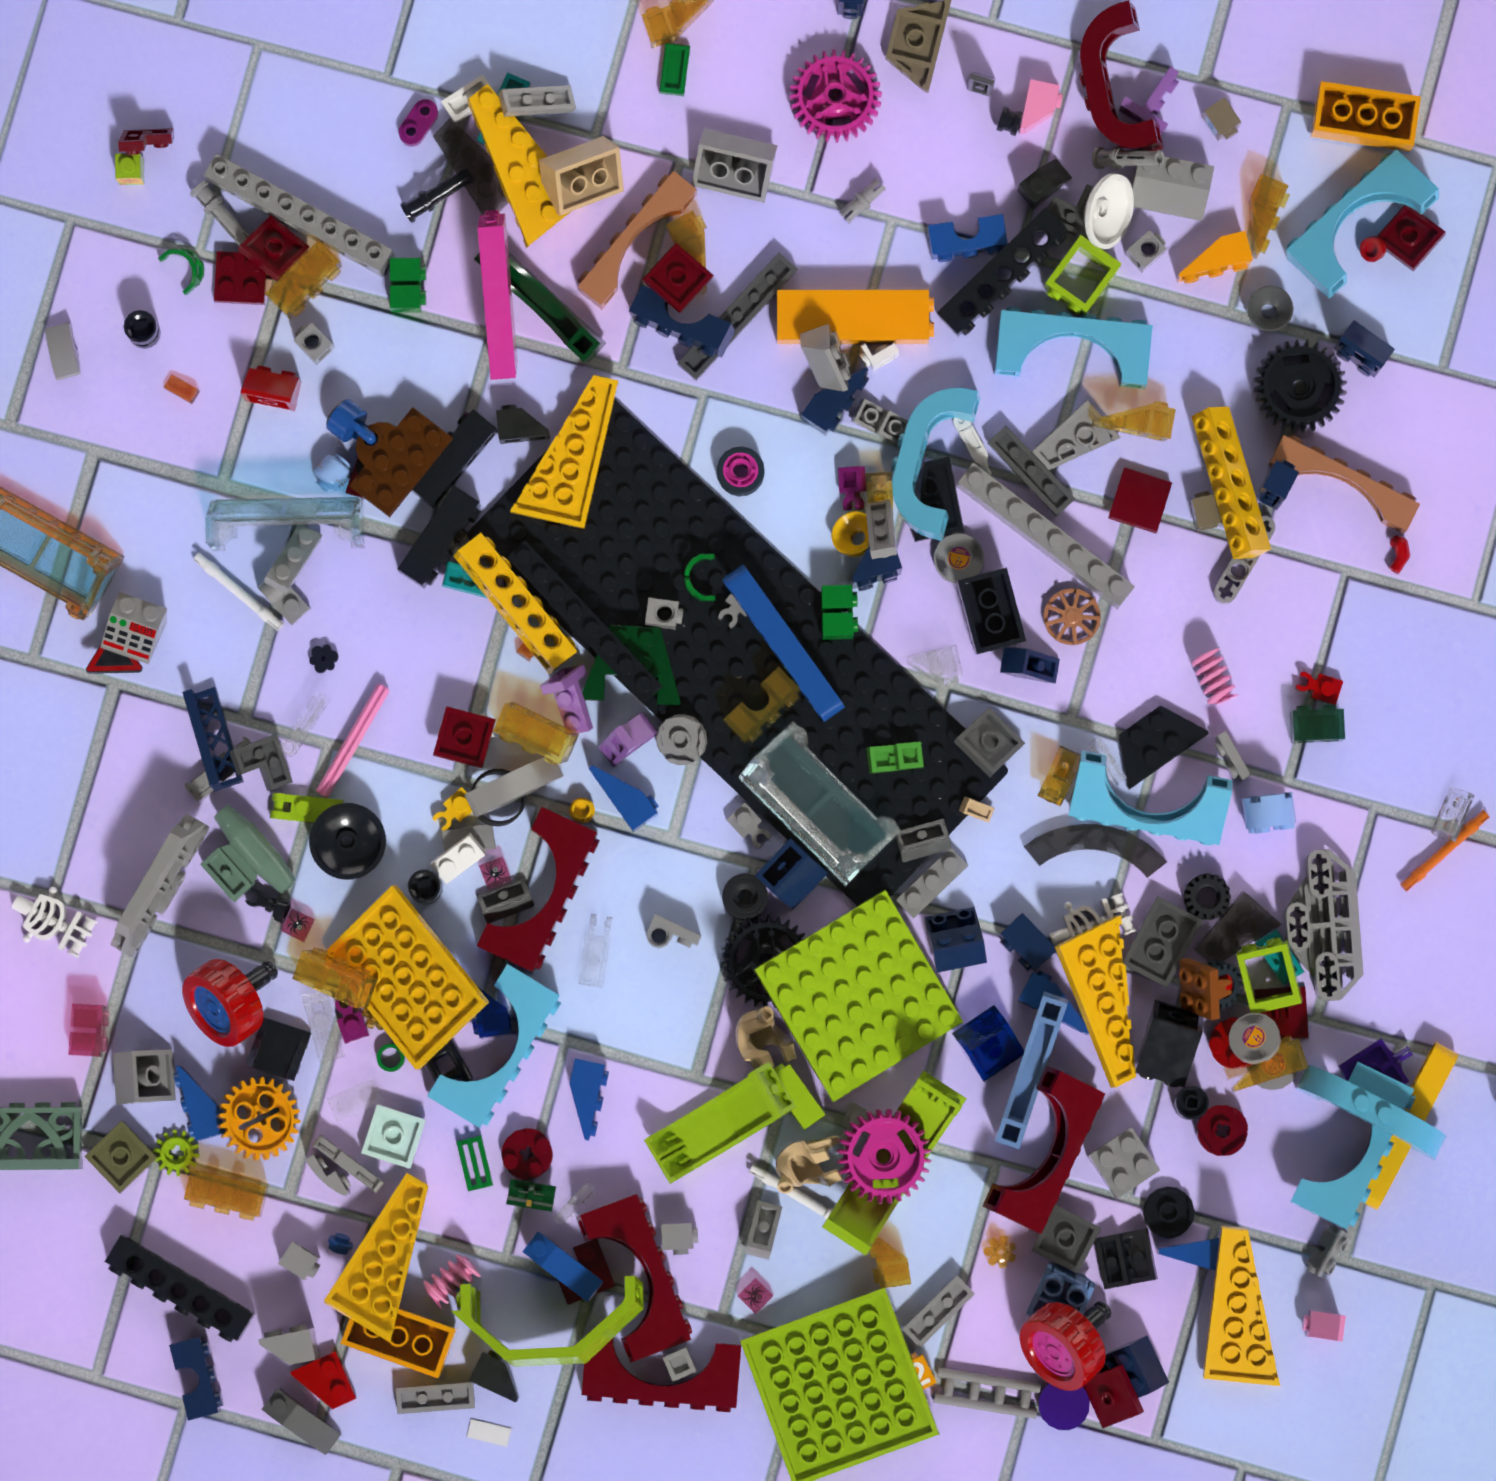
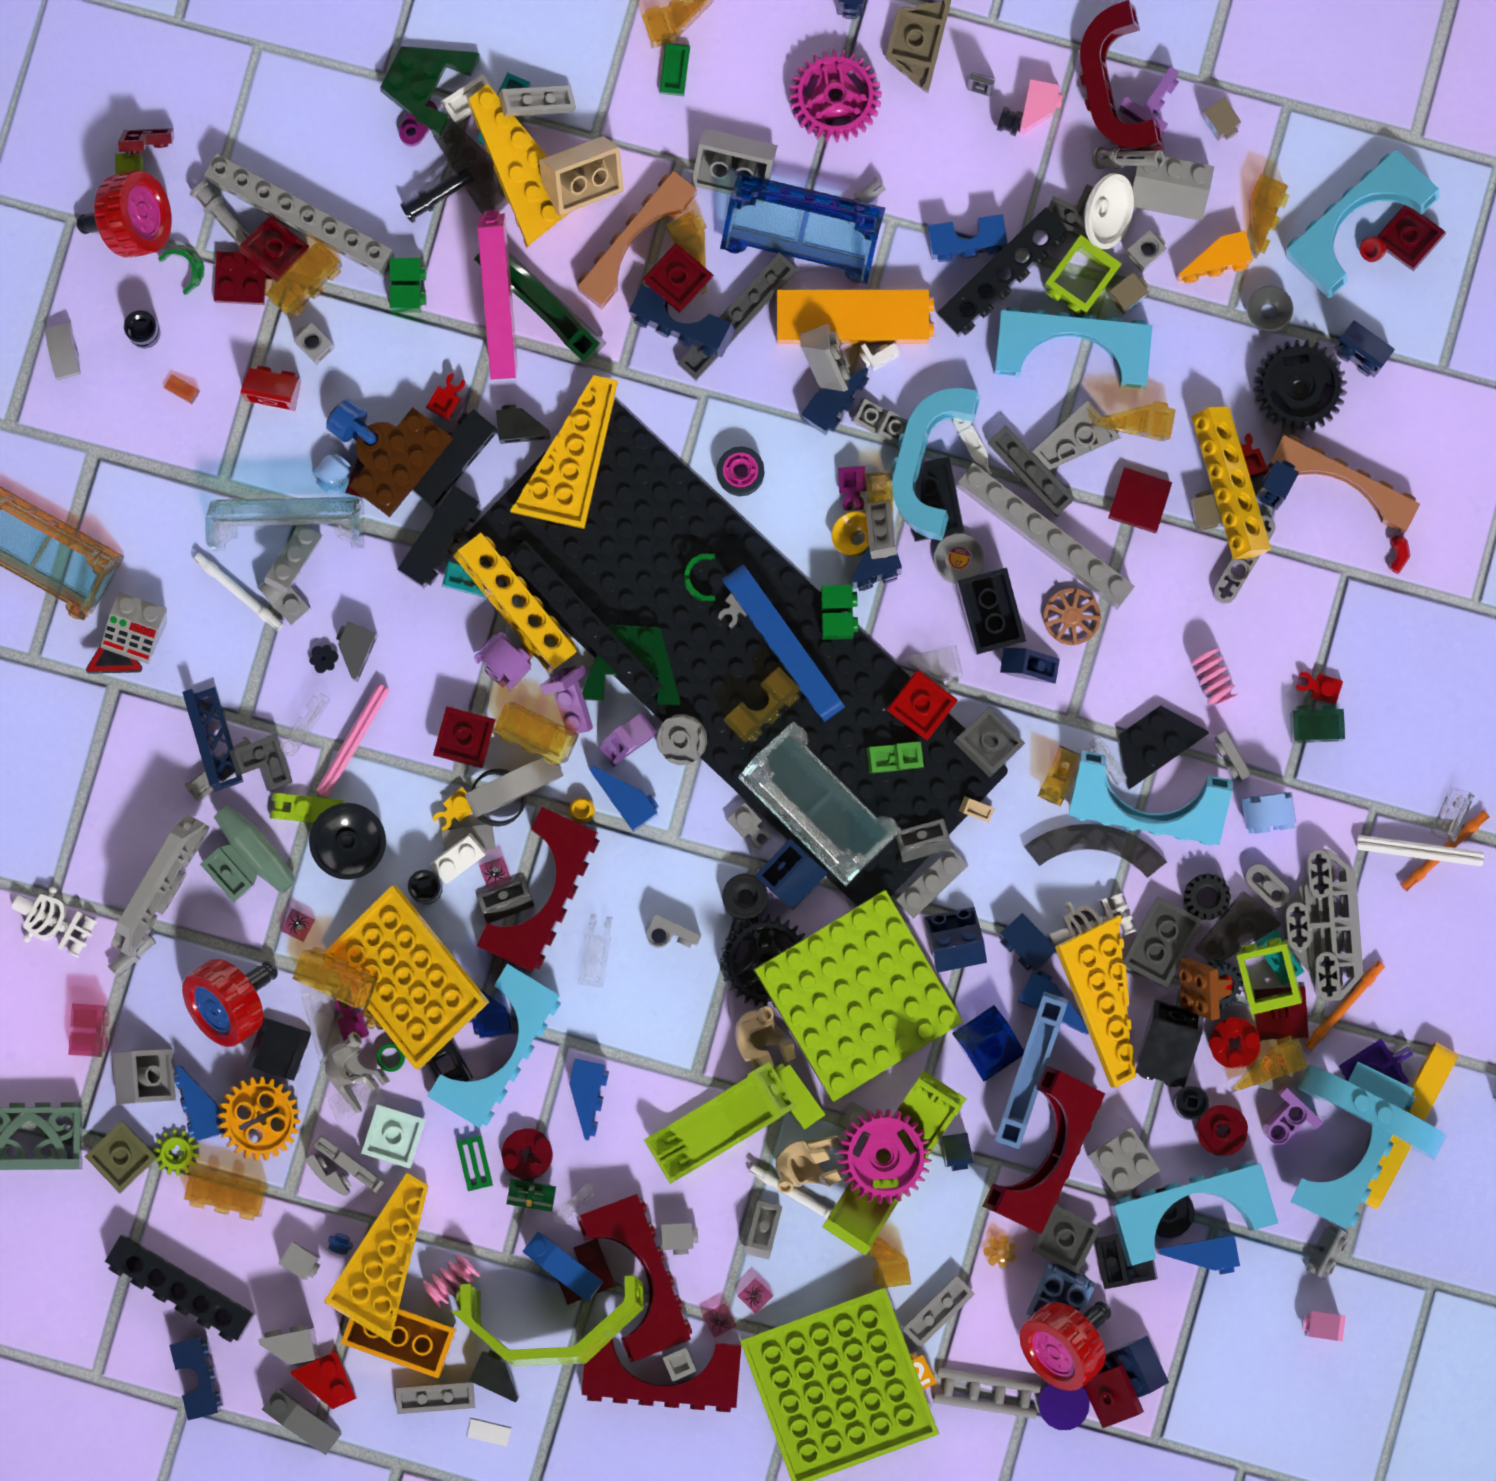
(124, 961): none -> light grey pin
(130, 214): none -> red wheel
(280, 908): black piece -> none
(344, 1069): none -> light grey piece
(355, 647): none -> dark grey slope
(415, 77): none -> dark green wing
(444, 400): none -> red plate
(503, 661): none -> medium lavender brick
(655, 605): light grey brick -> none
(719, 1320): none -> clear pink tile
(803, 225): none -> windscreen
(922, 705): none -> red plate
(957, 1151): none -> dark blue slope
(1043, 183): pearl dark grey slope -> none
(1129, 292): none -> dark tan brick
(1238, 1327): yellow wing -> none
(1242, 1188): none -> medium azure arch
(1253, 458): none -> red plate
(1254, 1038): light grey tile -> none
(1269, 883): none -> light grey plate
(1288, 1124): none -> medium lavender tile
(1365, 116): light orange brick -> none
(1365, 981): none -> orange piece
(1420, 850): none -> white axle

